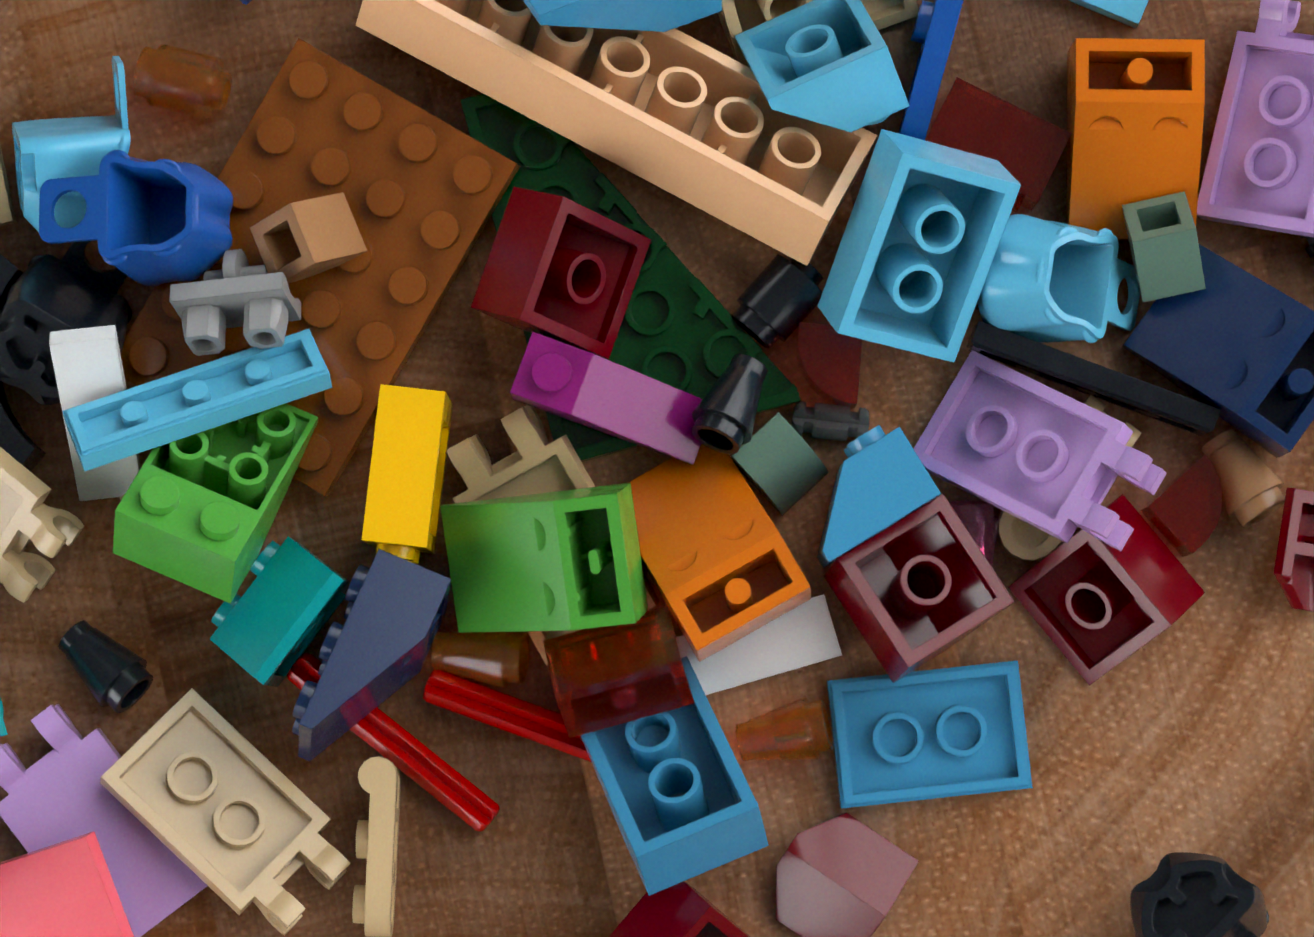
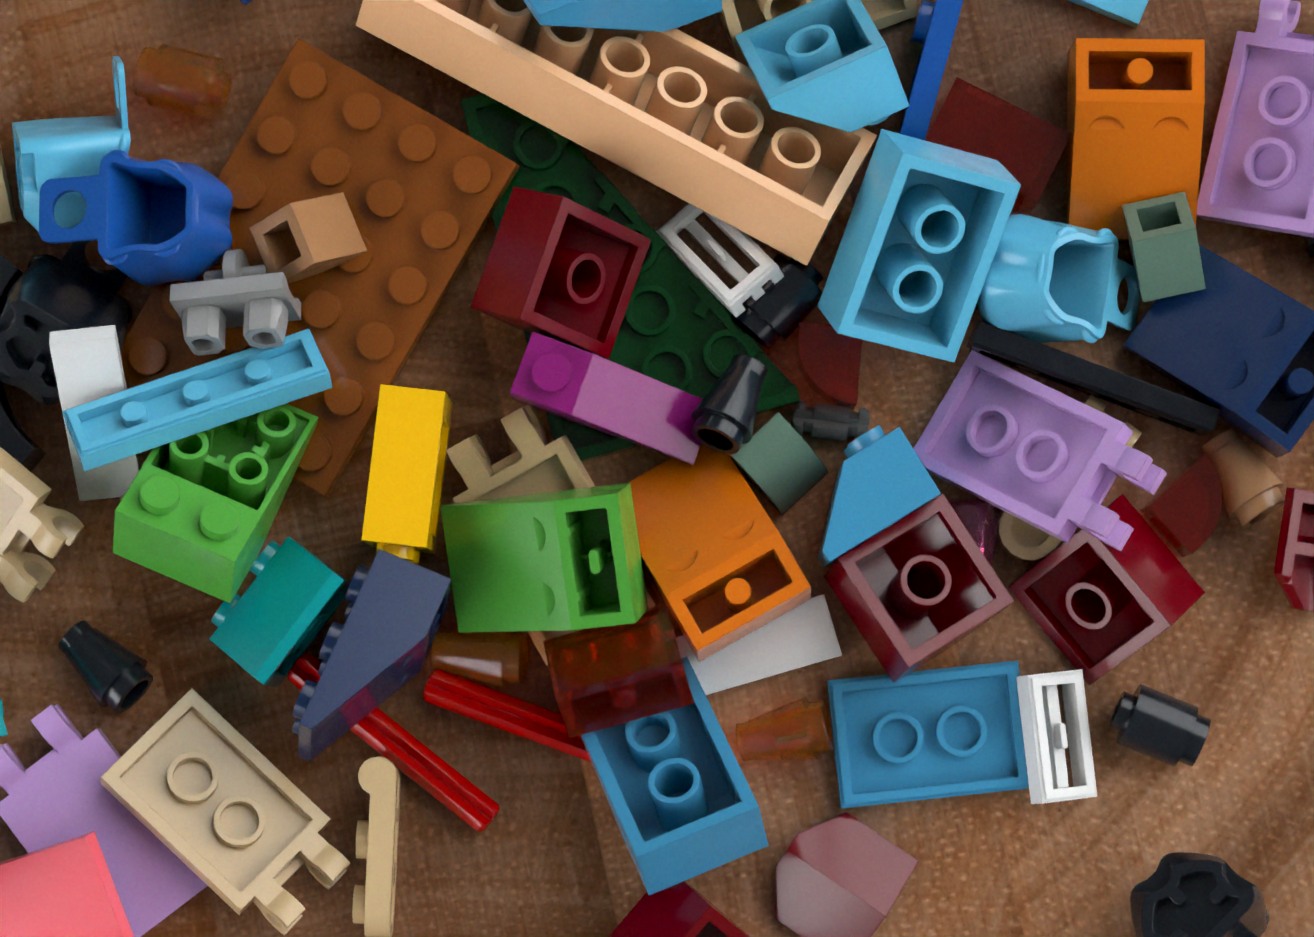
(747, 285): none -> white tile
(1047, 737): none -> white tile
(1159, 726): none -> black brick

